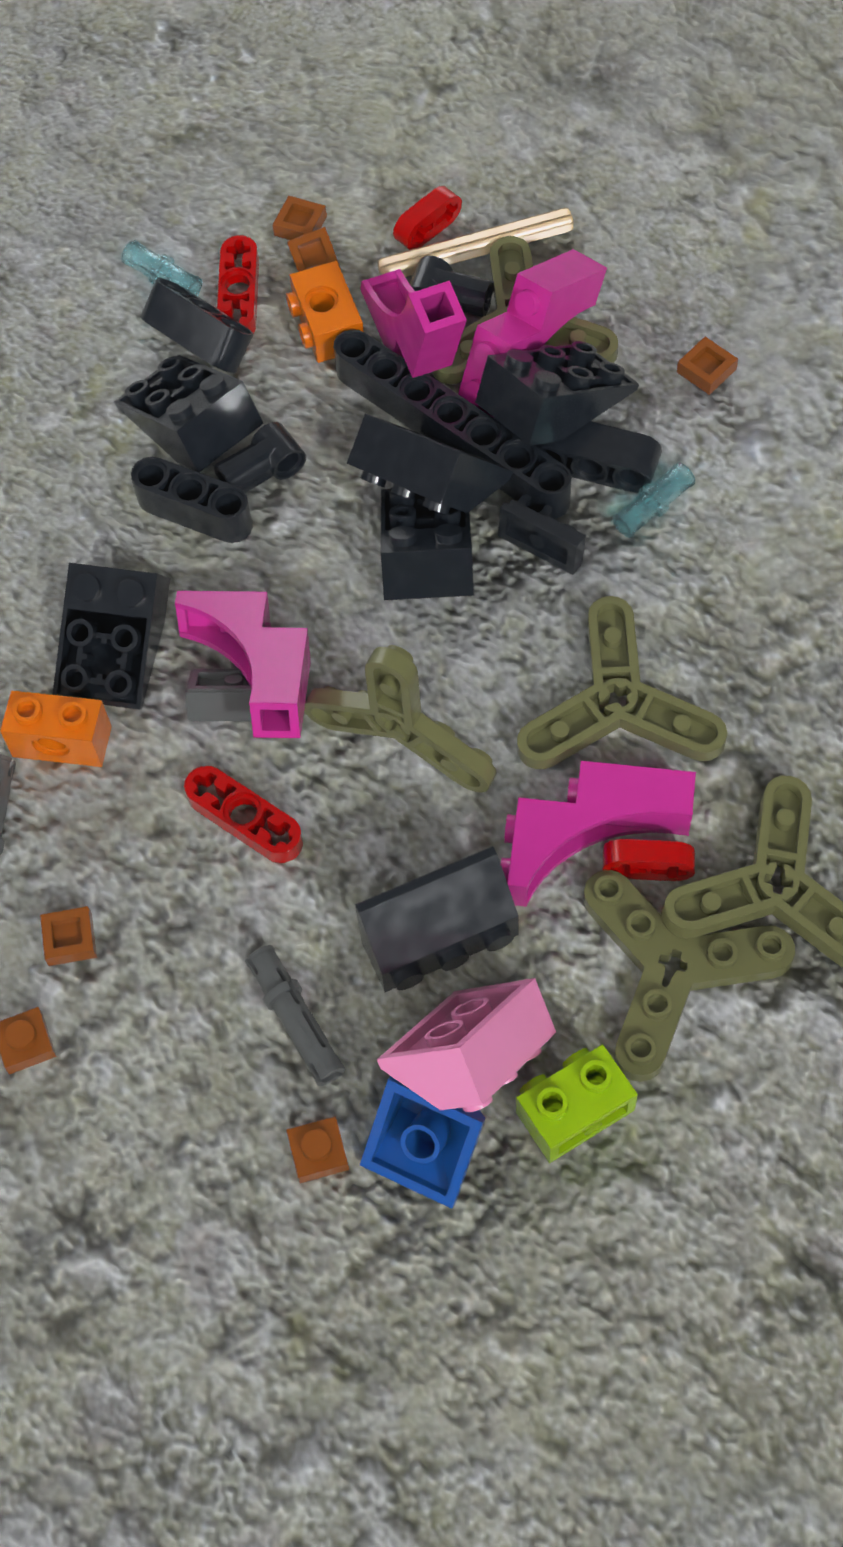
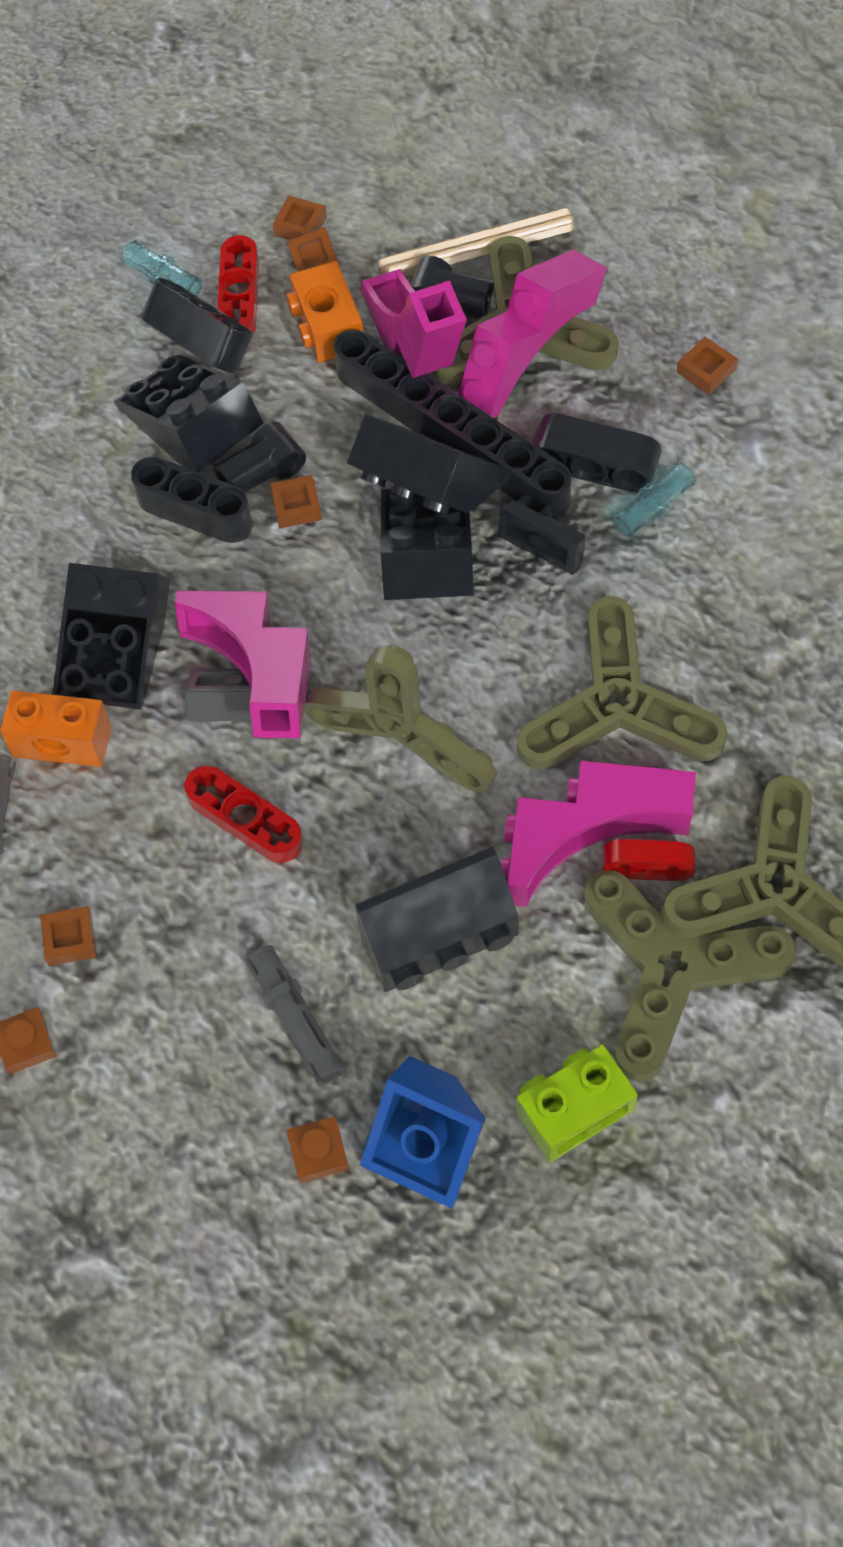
(295, 501): none -> dark orange plate
(427, 218): red beam -> none
(471, 1044): bright pink slope -> none
(551, 390): black slope -> none

